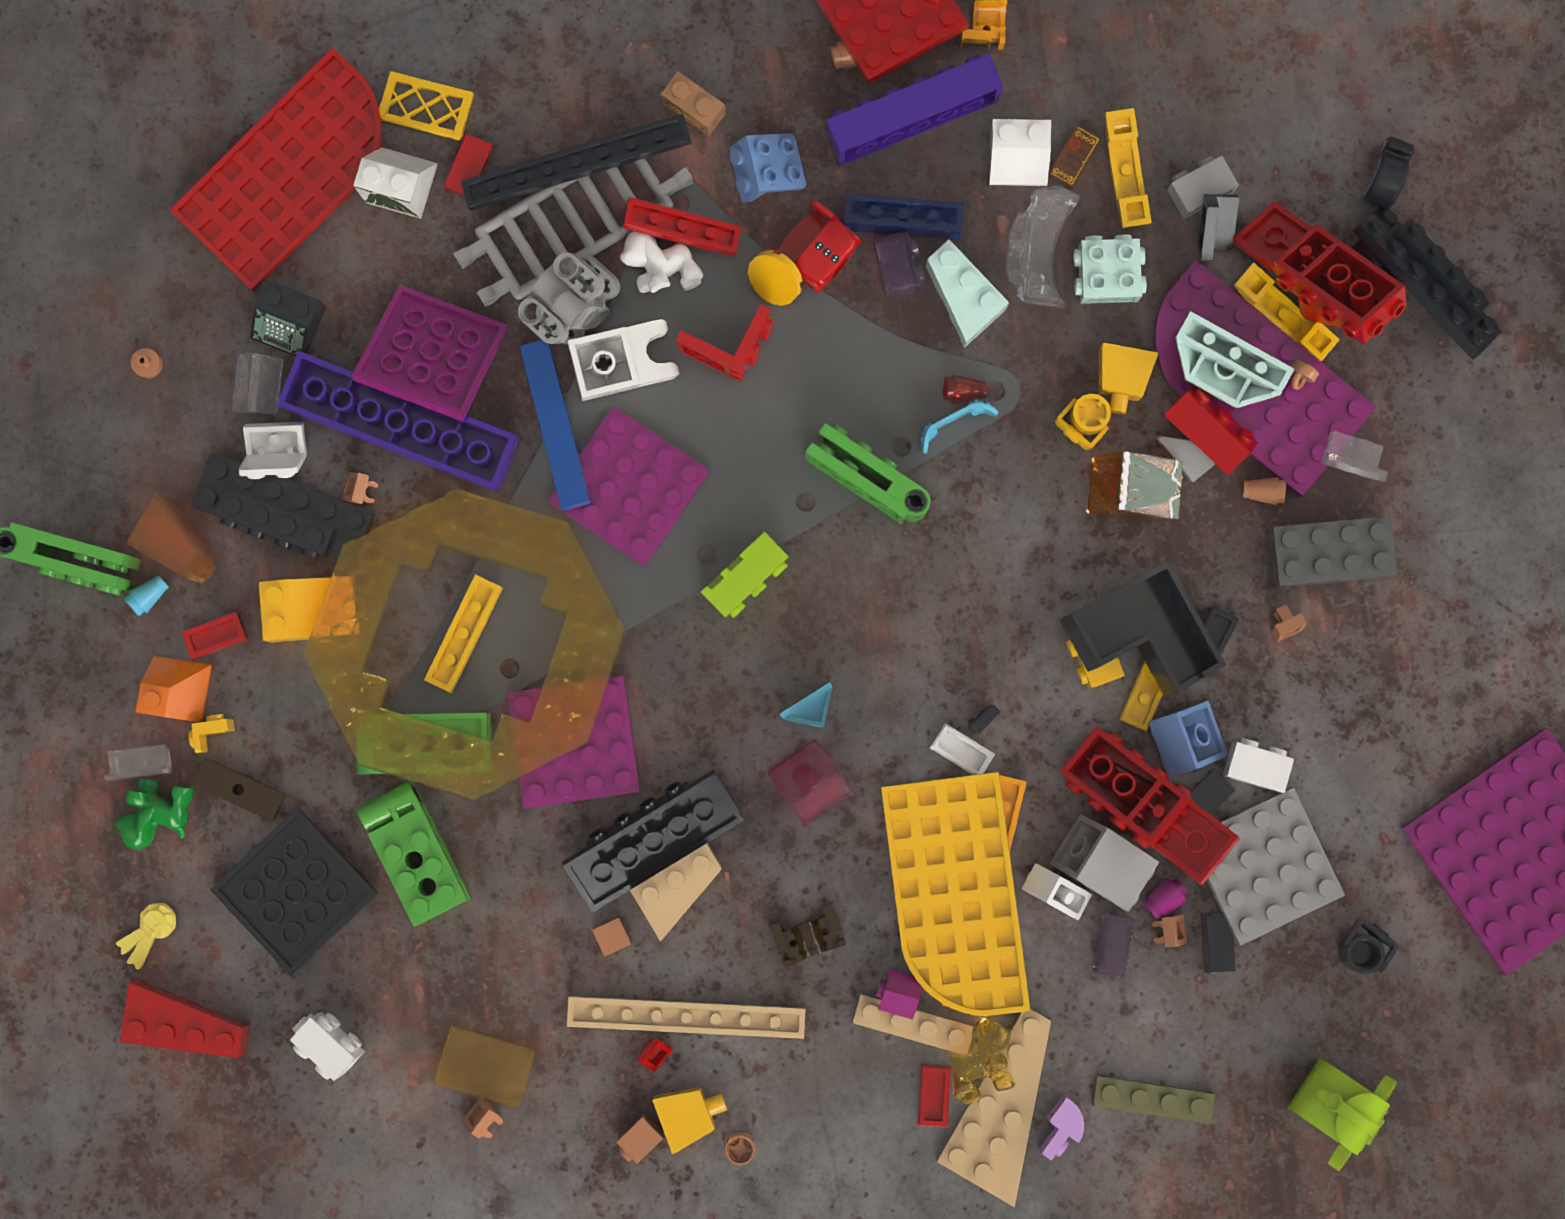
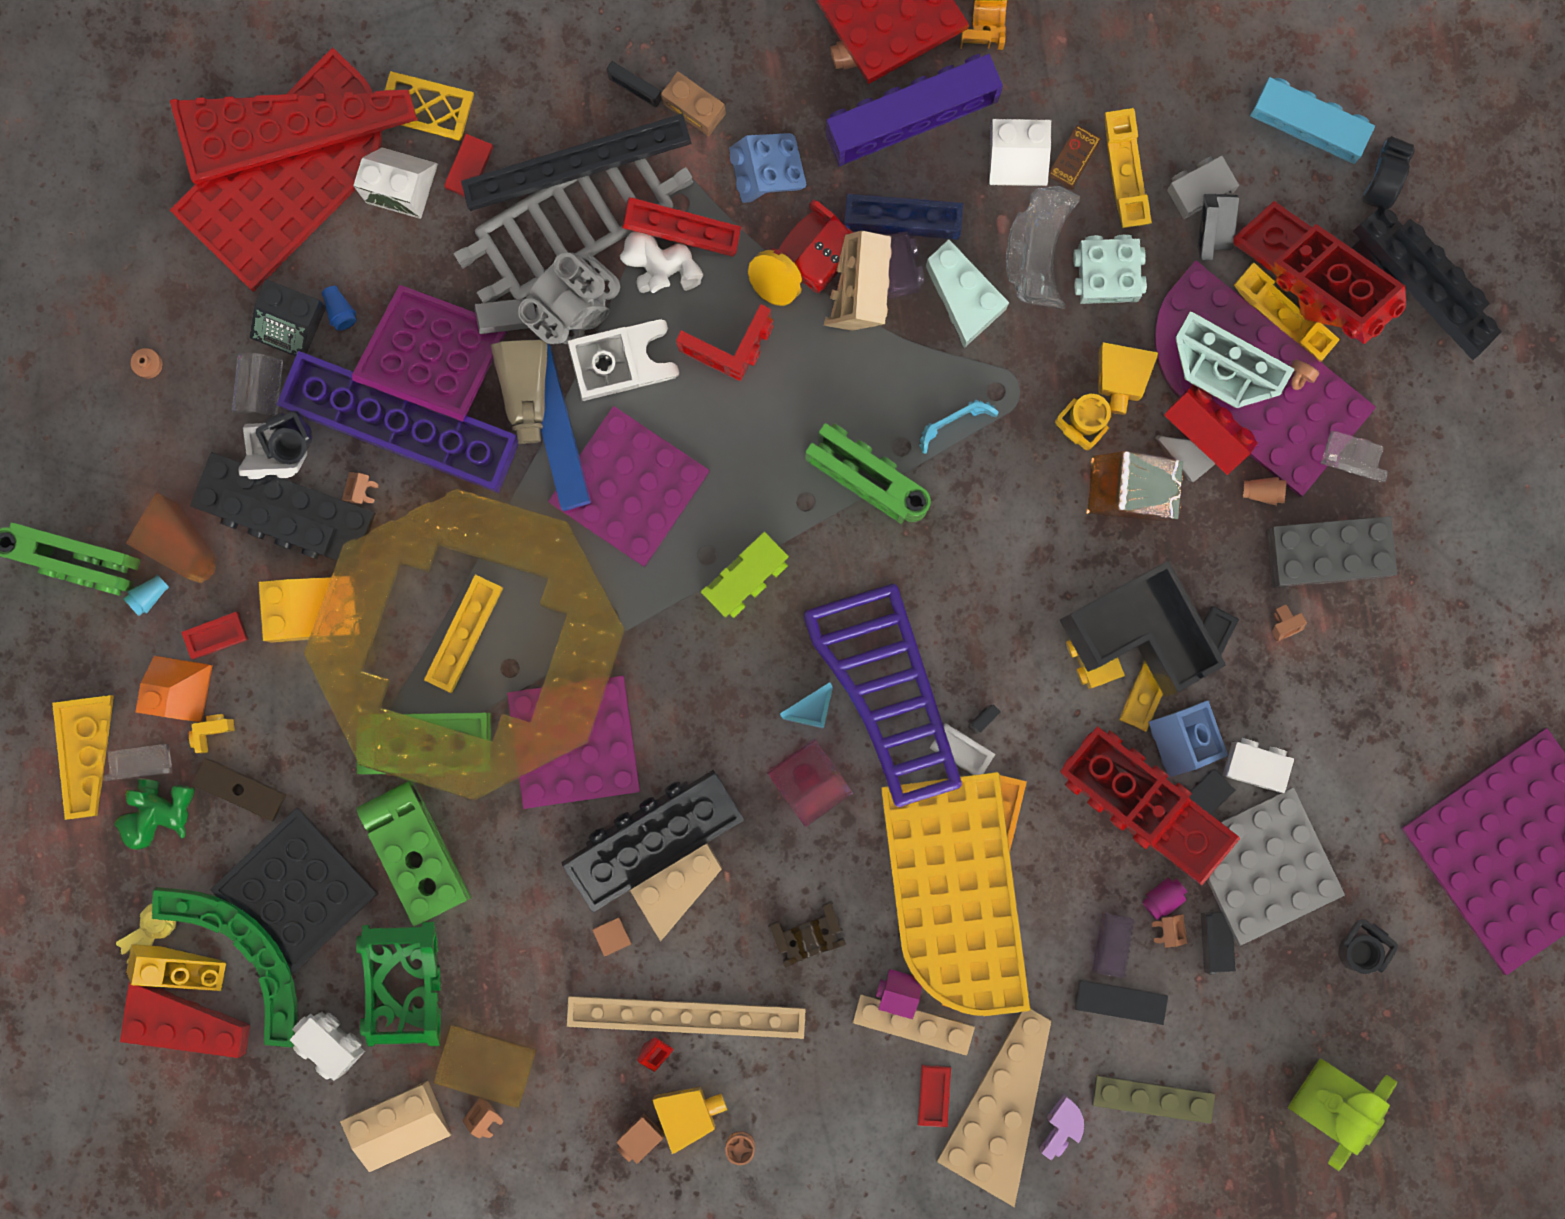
(82, 746): none -> yellow wing
(173, 969): none -> yellow slope
(251, 941): none -> green plate
(261, 129): none -> red wing
(288, 440): none -> black piece
(339, 311): none -> blue cone
(396, 1126): none -> tan slope
(422, 946): none -> green fence
(501, 316): none -> light grey tile
(522, 380): none -> dark tan piece
(634, 84): none -> black tile
(856, 692): none -> dark purple bar
(863, 282): none -> tan wedge
(963, 389): clear red cone -> none
(984, 1062): clear yellow animal -> none
(1056, 891): white slope -> none
(1104, 862): light grey slope -> none
(1121, 1002): none -> black tile
(1312, 120): none -> medium azure brick

